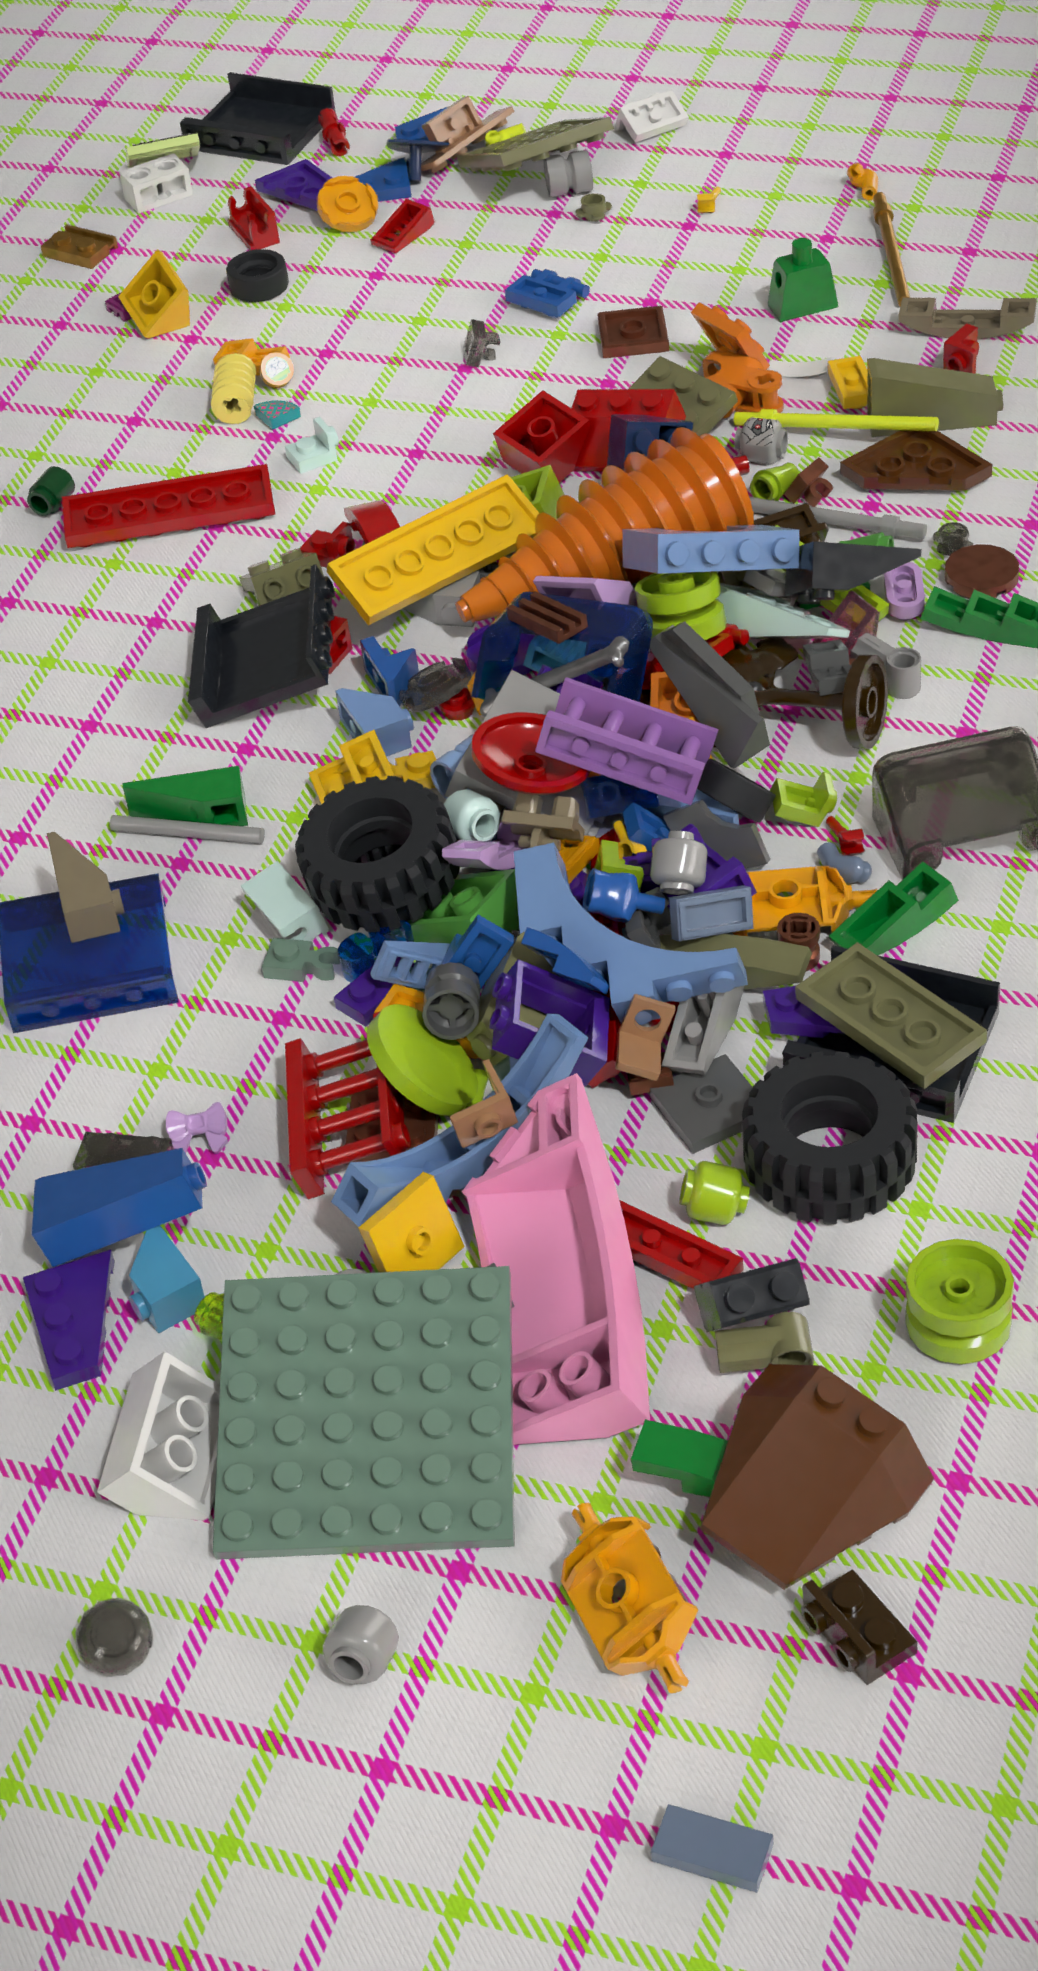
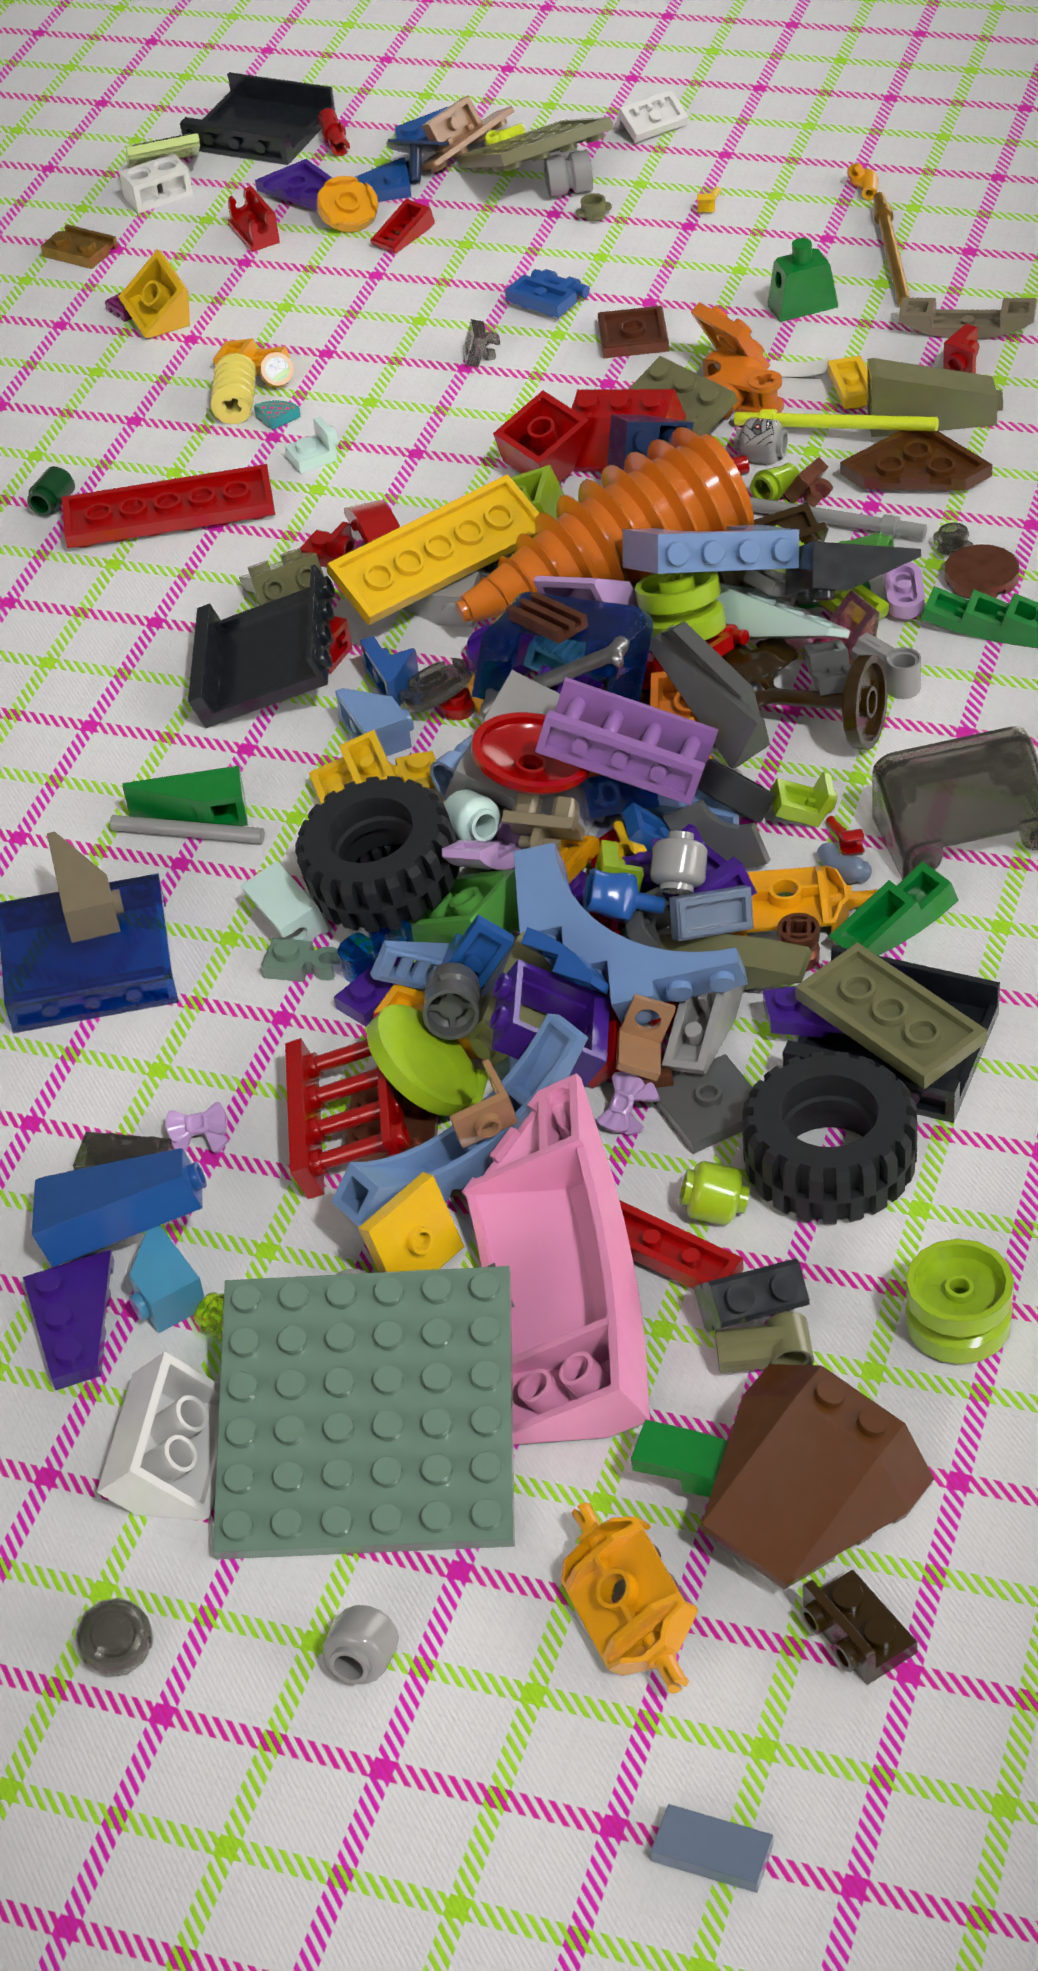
(271, 277): black tyre -> none
(627, 1090): none -> lavender piece

